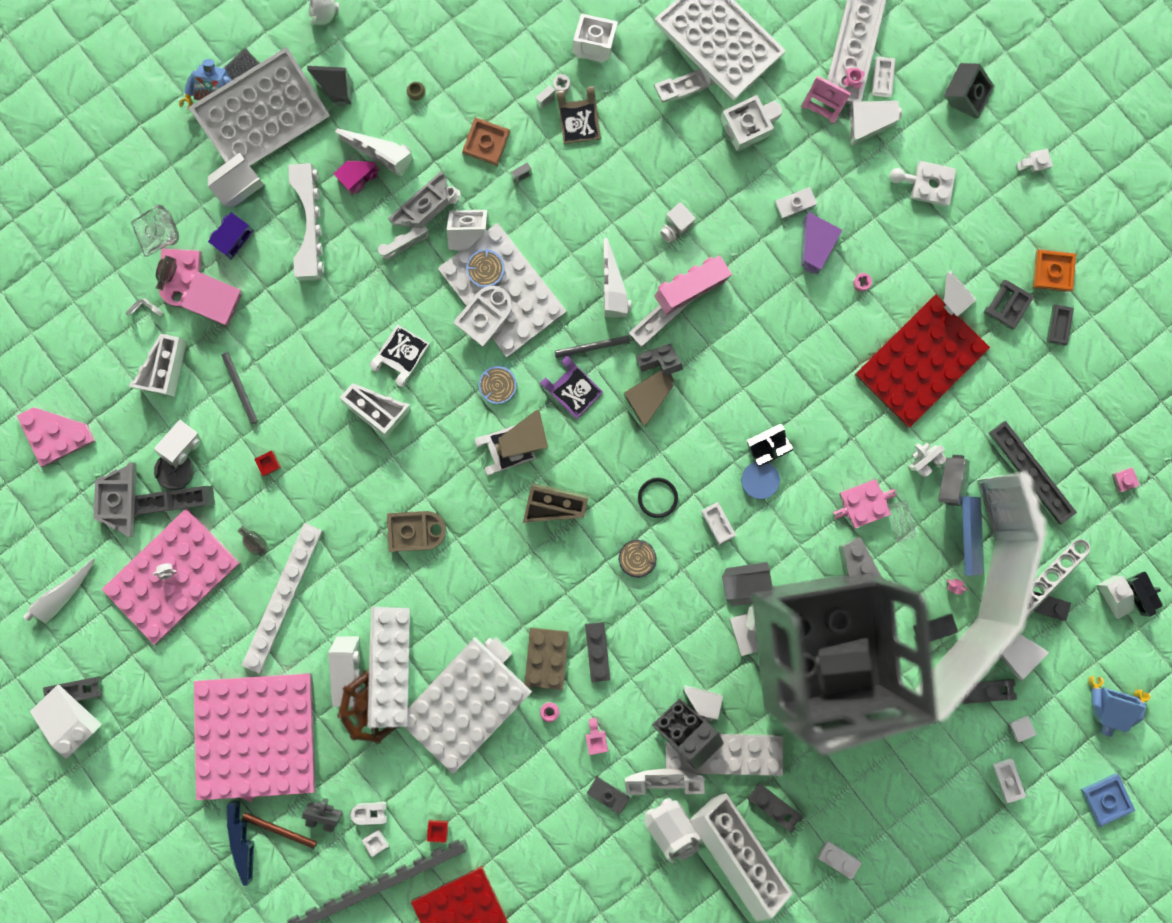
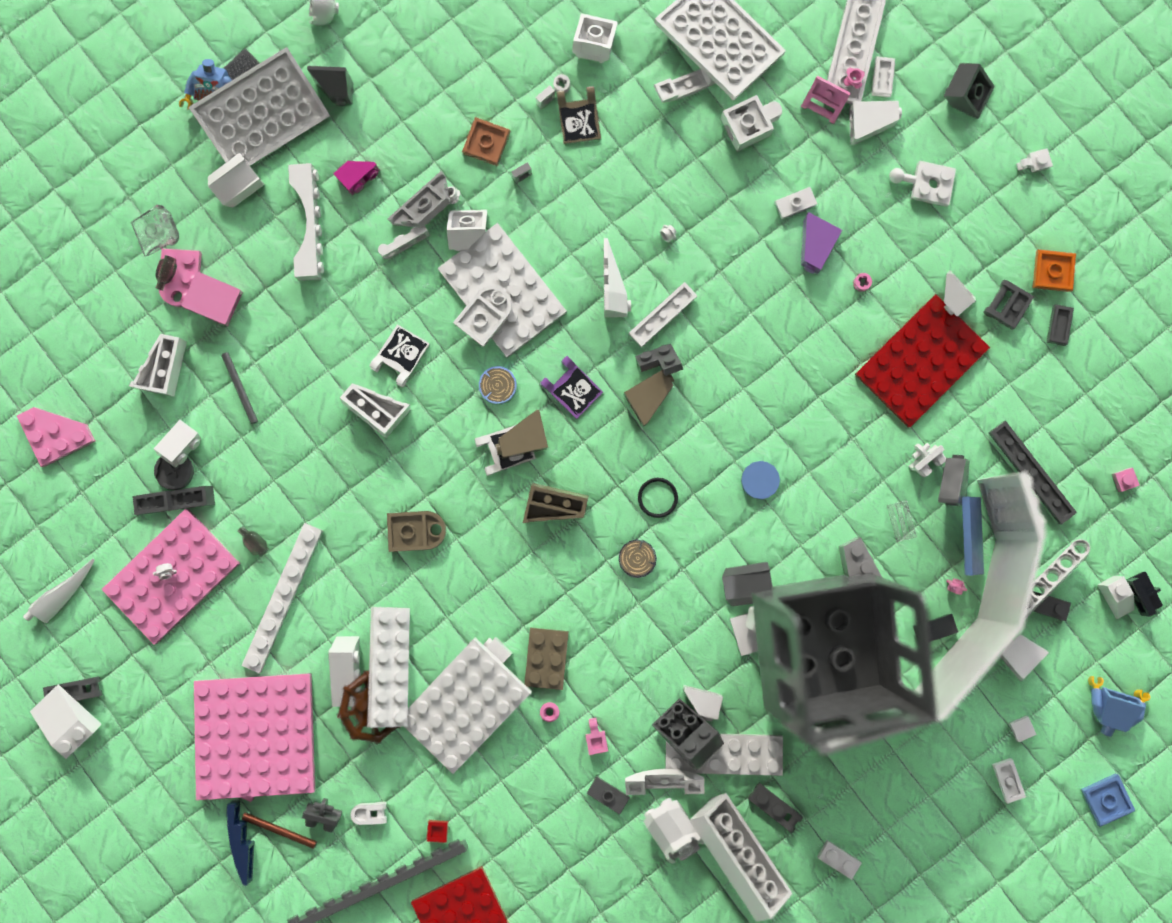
(116, 499): light grey wing -> none
(137, 304): white piece -> none
(230, 235): dark purple brick -> none
(267, 463): red plate -> none
(375, 843): white tile -> none
(384, 152): white wedge -> none
(416, 91): olive plate -> none
(485, 268): dark tan tile -> none
(592, 346): dark grey bar -> none
(597, 652): dark grey plate -> none
(680, 218): white panel -> none
(692, 285): bright pink brick -> none
(718, 523): white plate -> none
(769, 445): panel -> none
(845, 657): dark grey slope -> none
(865, 503): bright pink plate -> none
(990, 691): dark grey plate -> none

